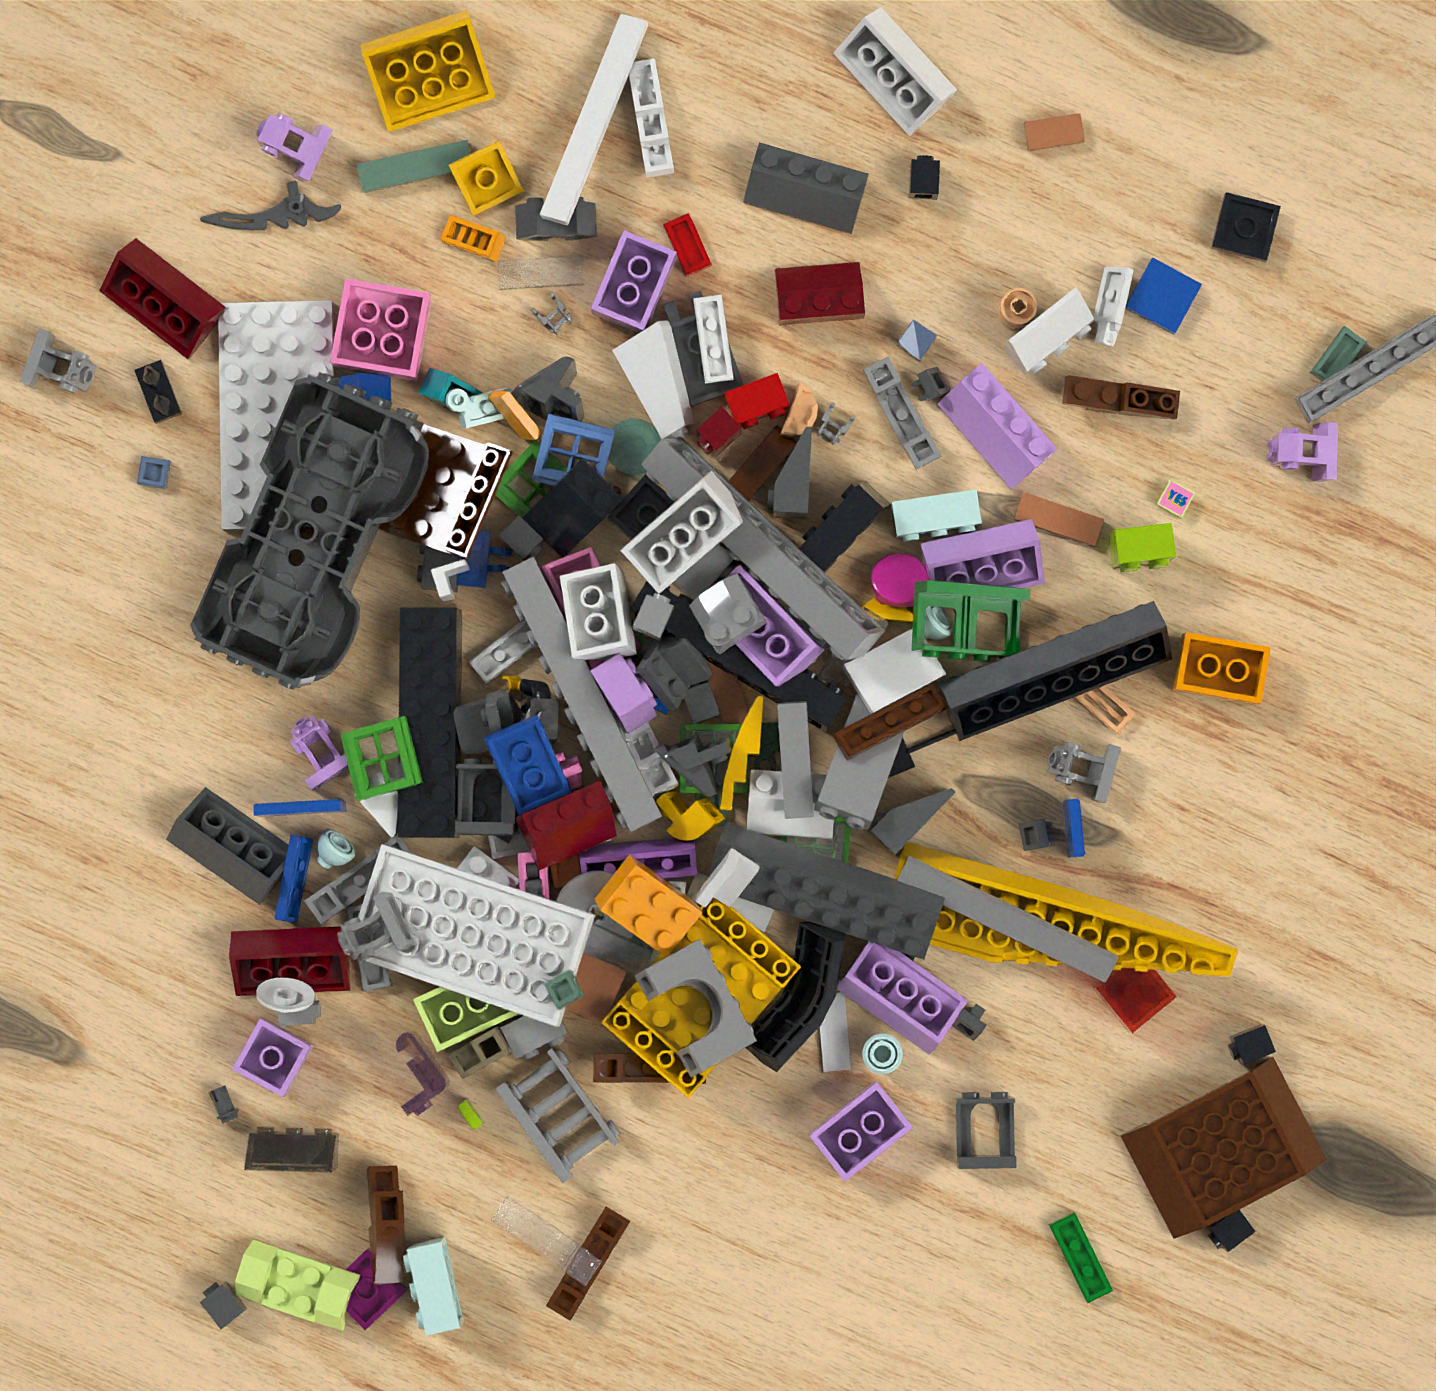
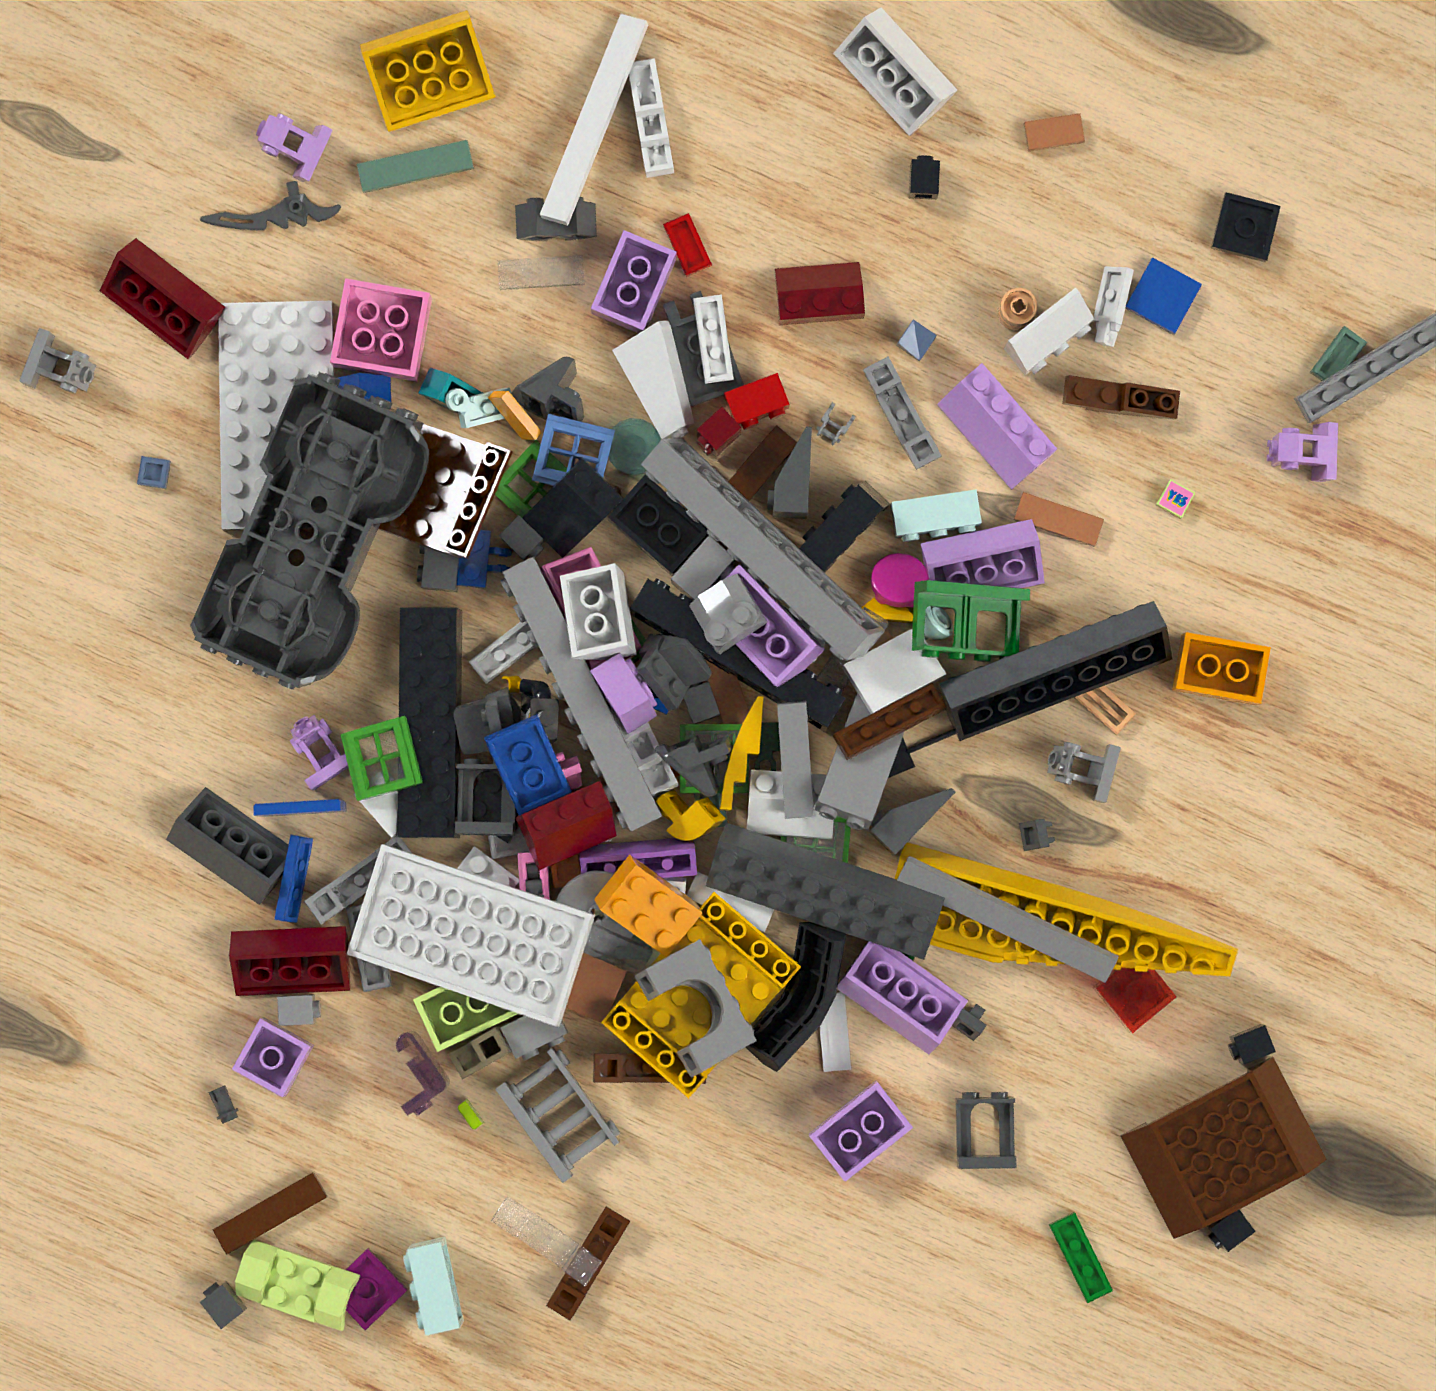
(158, 391): black tile -> none
(270, 1213): none -> reddish brown tile
(285, 994): white dish -> none
(292, 1150): clear smoke slope -> none
(334, 849): light aqua brick -> none
(355, 938): light grey tile -> none
(387, 1225): reddish brown slope -> none
(442, 581): white panel -> none
(486, 178): yellow slope -> none
(495, 244): light orange slope -> none
(545, 320): light grey piece -> none
(564, 989): sand green tile -> none
(653, 616): light grey brick -> none
(684, 532): white slope -> none
(728, 879): white panel -> none
(801, 412): light nougat tile -> none
(805, 188): dark grey slope -> none
(882, 1053): light aqua brick -> none
(933, 384): dark grey tile -> none
(1073, 828): blue tile -> none
(1142, 546): lime brick -> none

